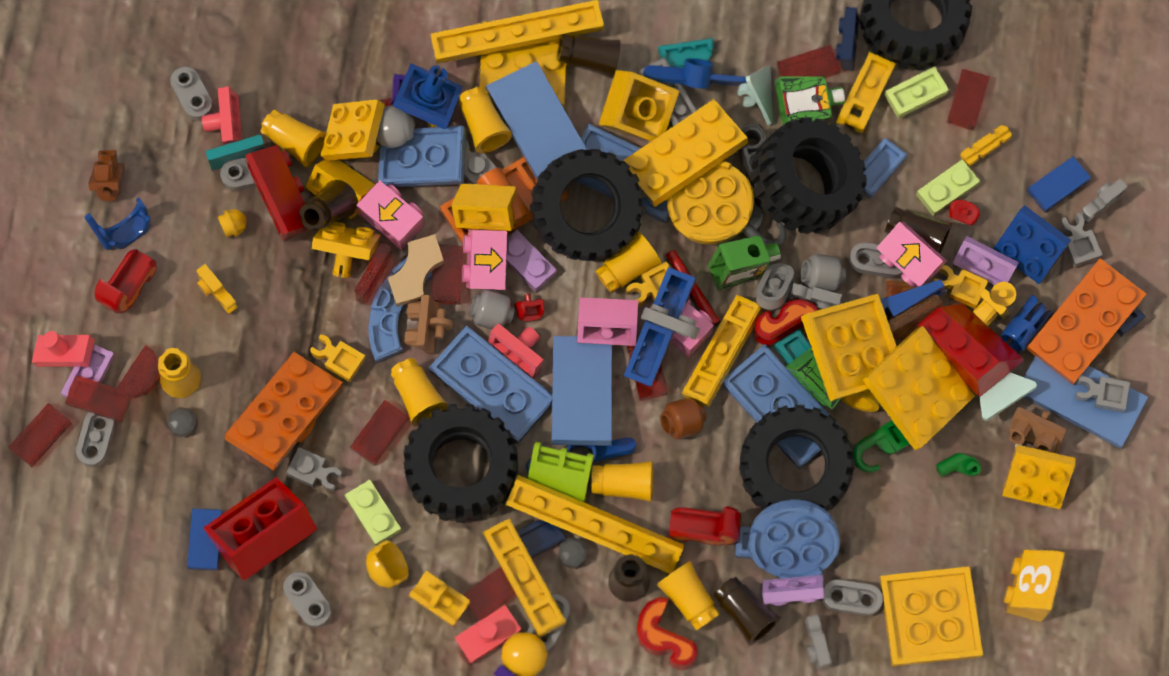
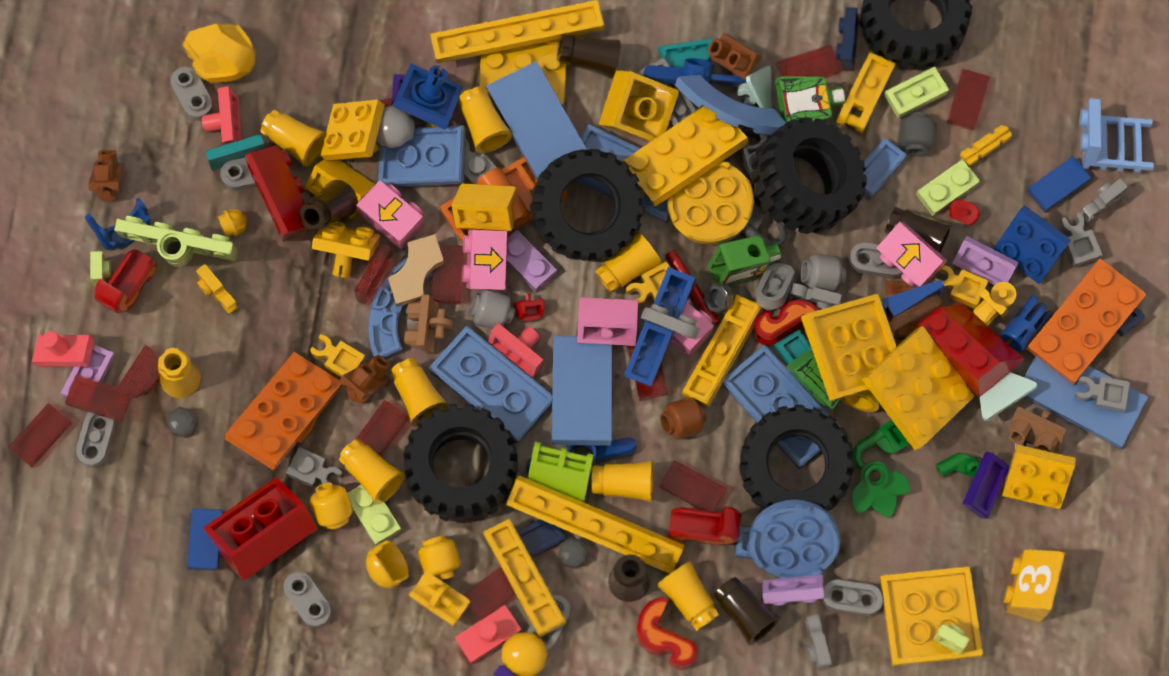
(99, 267): none -> yellowish green plate
(165, 237): none -> yellowish green plate
(220, 52): none -> yellow helmet
(331, 505): none -> yellow head
(366, 379): none -> dark orange hips
(371, 471): none -> yellow plant
(439, 557): none -> yellow head
(692, 487): none -> clear red tile
(718, 297): none -> dark grey tile
(728, 110): none -> medium blue tile
(734, 55): none -> dark orange hips
(880, 492): none -> green plate
(918, 134): none -> dark grey head
(951, 638): none -> yellowish green plate
(986, 485): none -> dark purple tile
(1094, 139): none -> light blue plate

